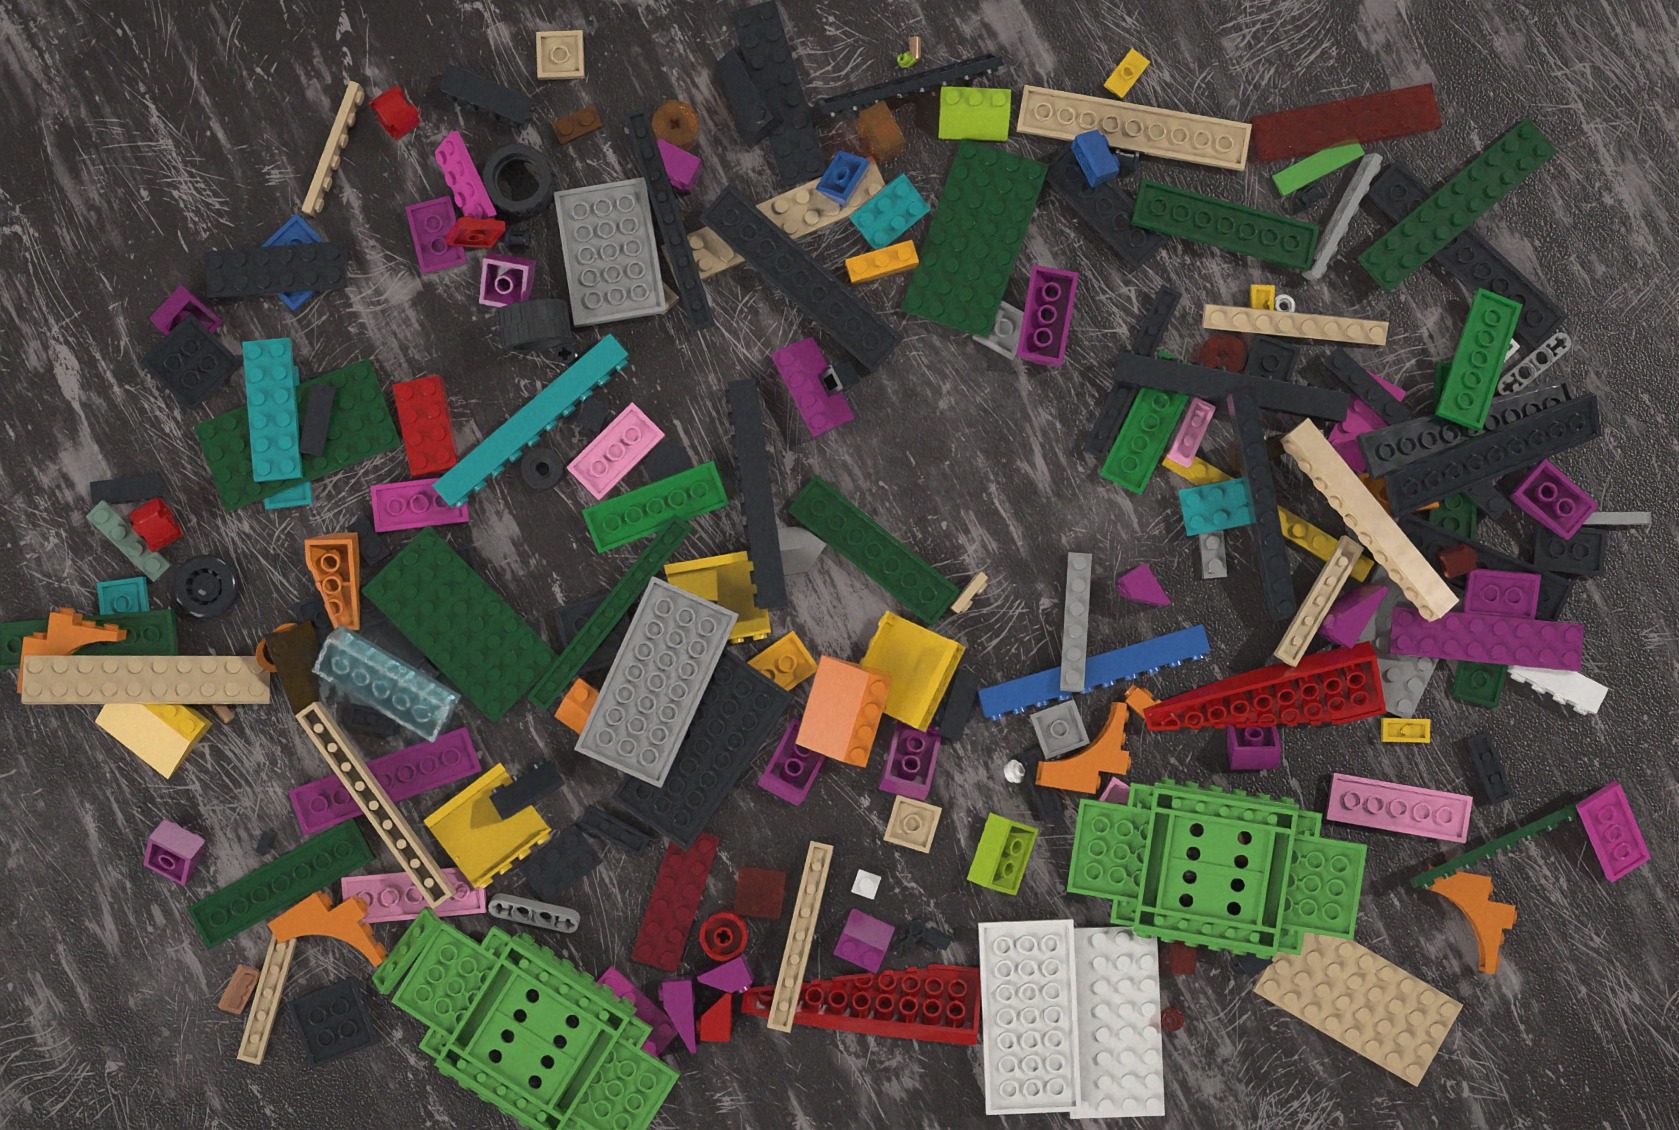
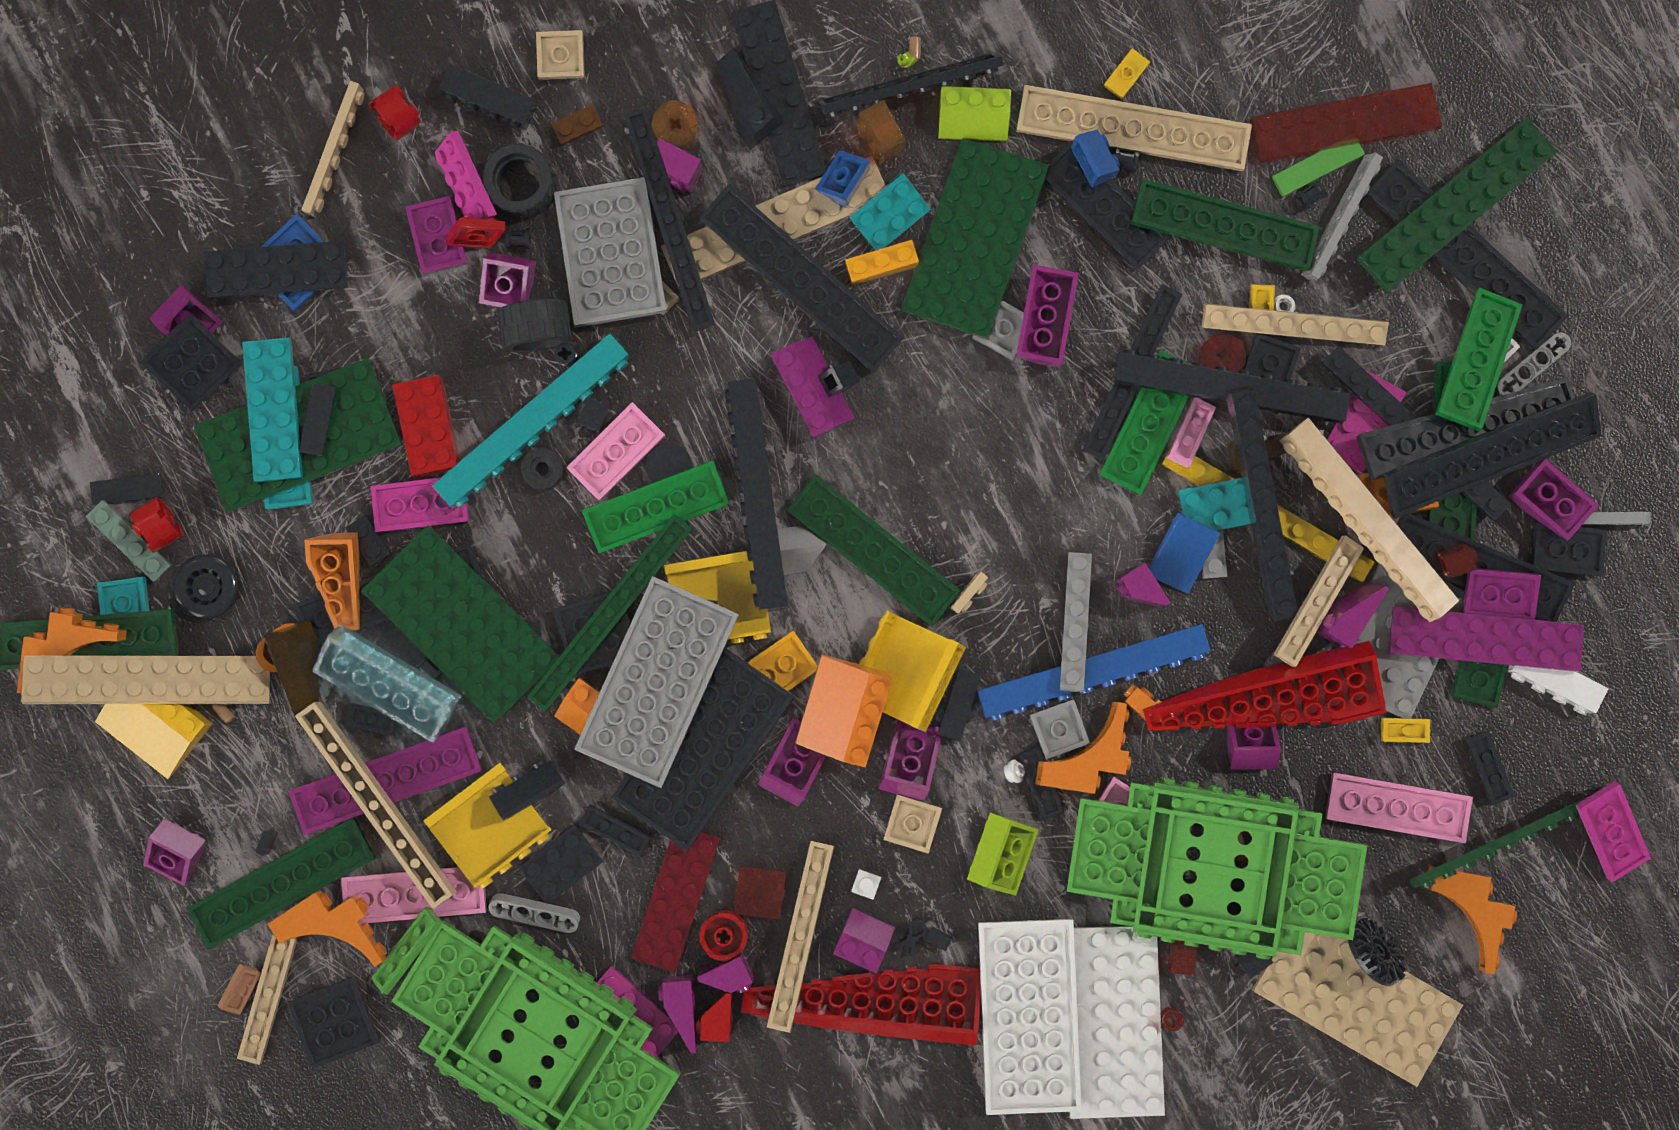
(1183, 553): none -> blue piece
(1376, 954): none -> black wheel

